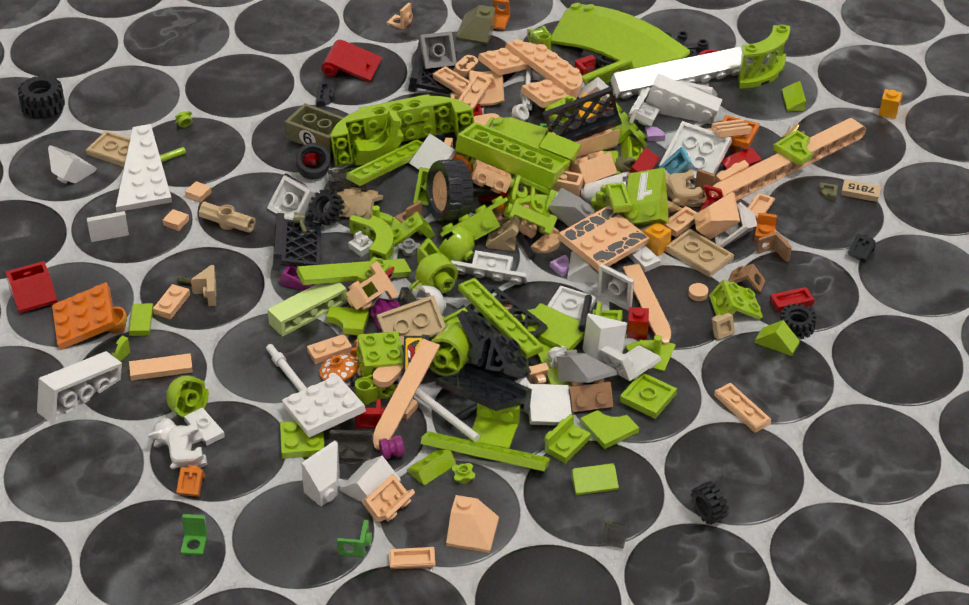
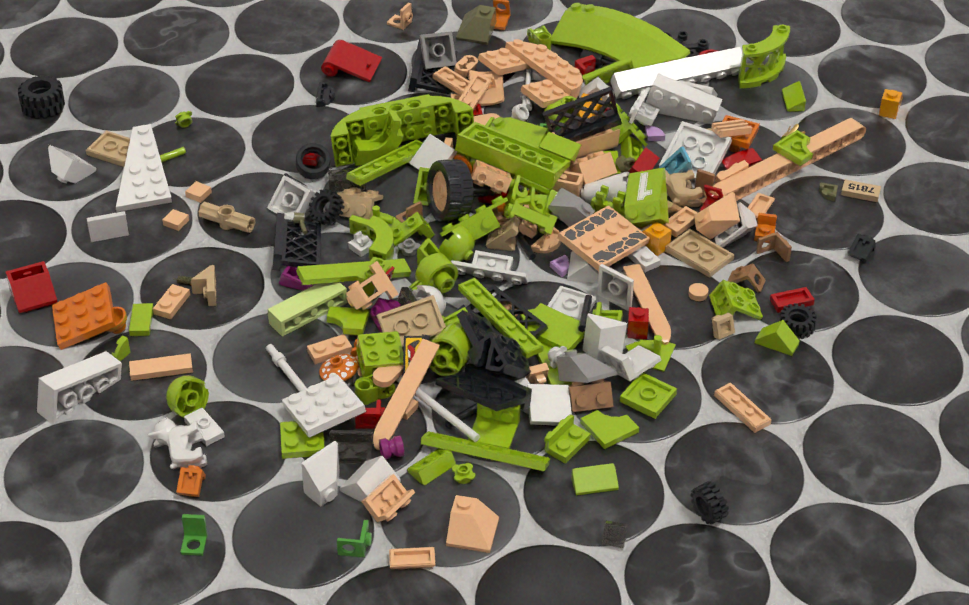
(311, 126): olive brick -> none
(618, 197): lime tile -> none

